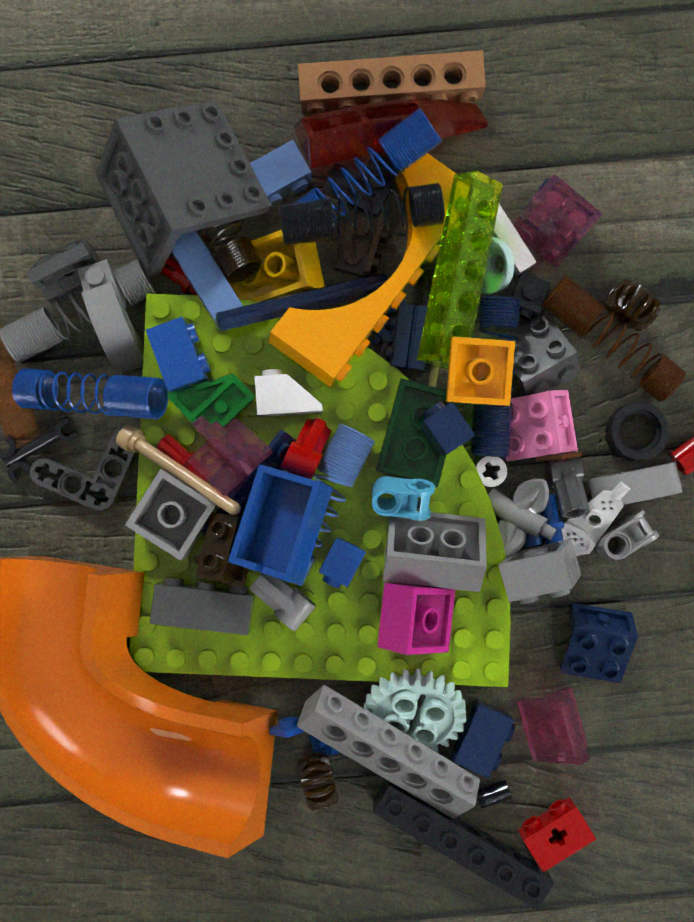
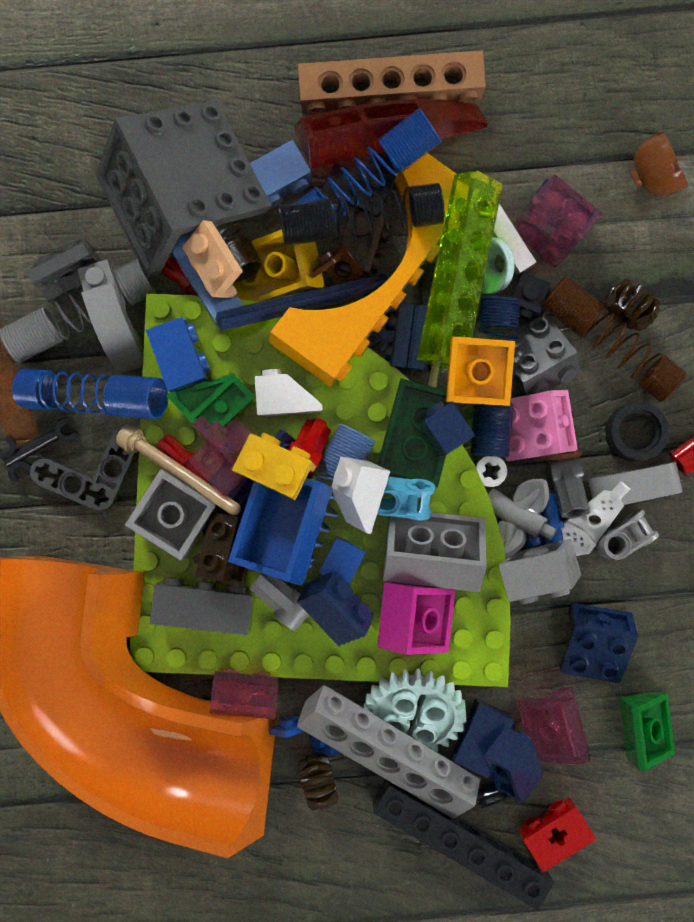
(212, 260): none -> light nougat bracket
(244, 694): none -> clear pink bracket
(274, 466): none -> yellow bracket
(328, 260): none -> reddish brown bracket
(336, 608): none -> dark blue brick
(359, 491): none -> white slope
(514, 764): none -> dark blue brick
(647, 729): none -> green slope
(658, 167): none -> dark orange cylinder

